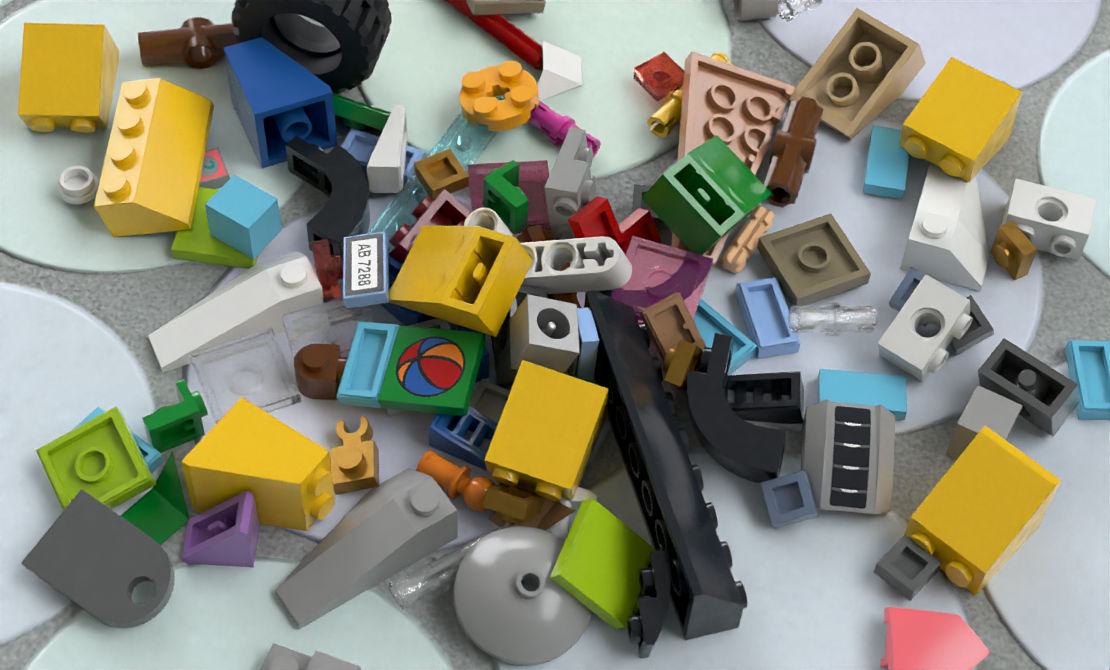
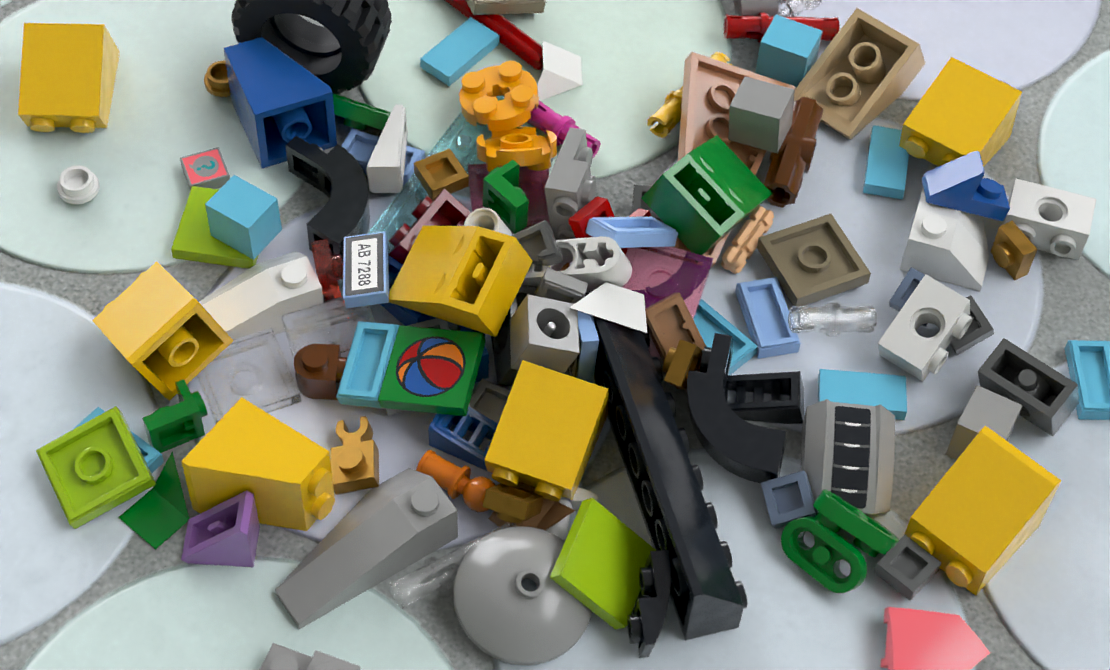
(99, 561): dark grey tile -> none
(153, 159): yellow slope -> none
(162, 330): none -> yellow slope
(195, 43): reddish brown piece -> none
(216, 79): none -> pearl gold plate
(459, 51): none -> medium azure tile
(518, 145): none -> light orange plate
(540, 244): none -> dark grey tile
(560, 287): none -> light grey tile
(615, 305): none -> white sticker
(633, 231): none -> light blue tile
(659, 76): clear red plate -> none
(756, 26): none -> red pin
(761, 114): none -> light grey piece
(788, 50): none -> medium azure piece
(825, 556): none -> green plate
(838, 514): none -> green plate
(963, 188): none -> blue slope

